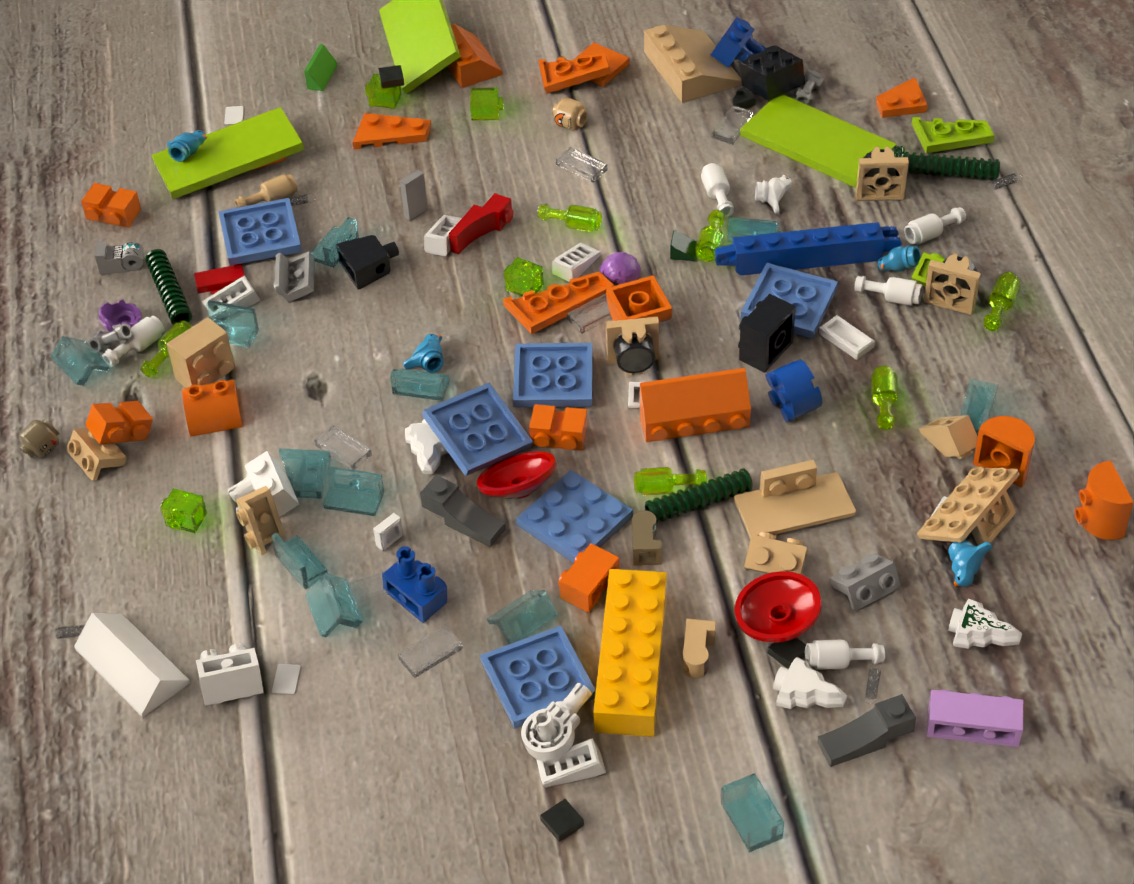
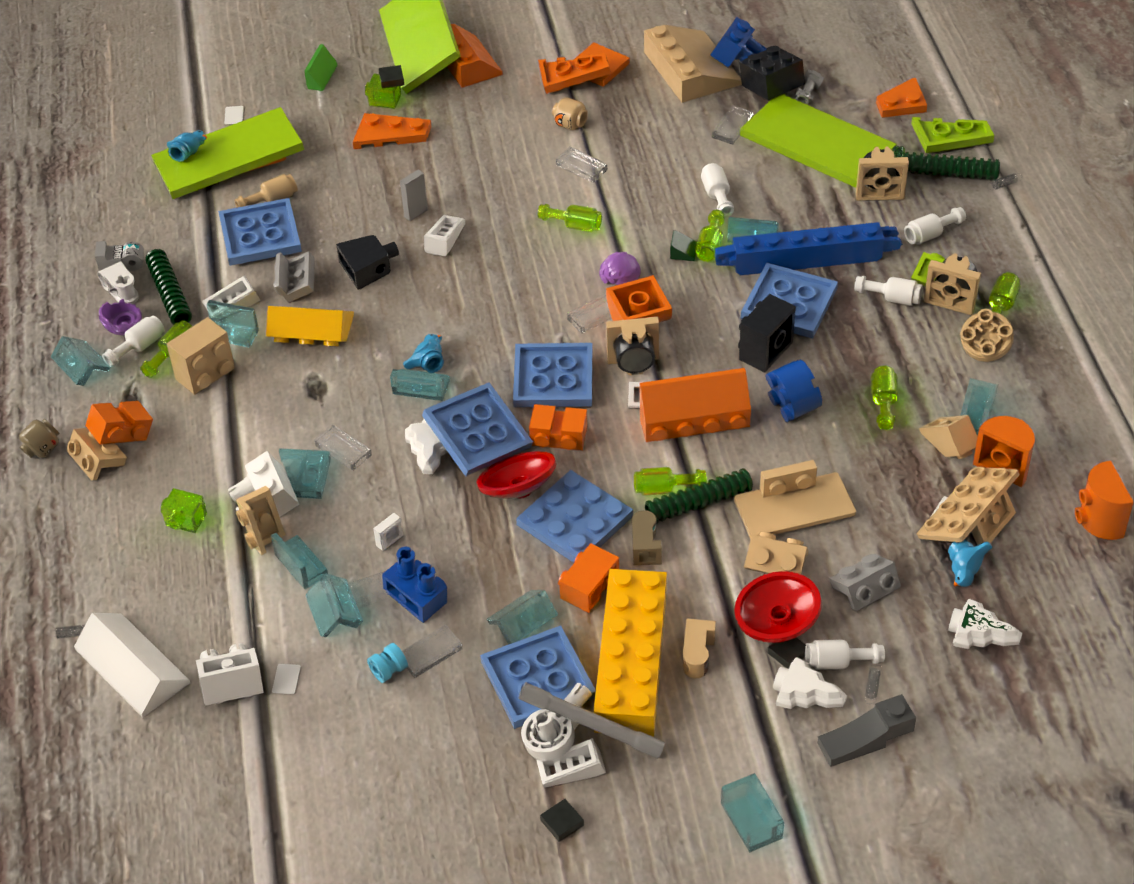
(102, 340): light grey bar -> none
(111, 206): orange brick -> none
(119, 283): none -> white piece
(211, 407): orange brick -> none
(218, 278): red piece -> none
(298, 200): clear piece -> none
(308, 325): none -> yellow slope
(326, 250): clear light blue panel -> none
(353, 491): clear light blue panel -> none
(387, 662): none -> medium azure wheel
(460, 512): dark grey slope -> none
(480, 221): red slope -> none
(485, 103): clear neon green brick -> none
(523, 277): clear neon green brick -> none
(549, 306): orange wing -> none
(561, 265): white slope -> none
(636, 739): none -> light grey piece
(743, 99): pearl dark grey tile -> none
(772, 191): white animal -> none
(846, 337): white tile -> none
(900, 259): dark azure animal -> none
(975, 718): lavender brick -> none
(987, 336): none -> tan tile

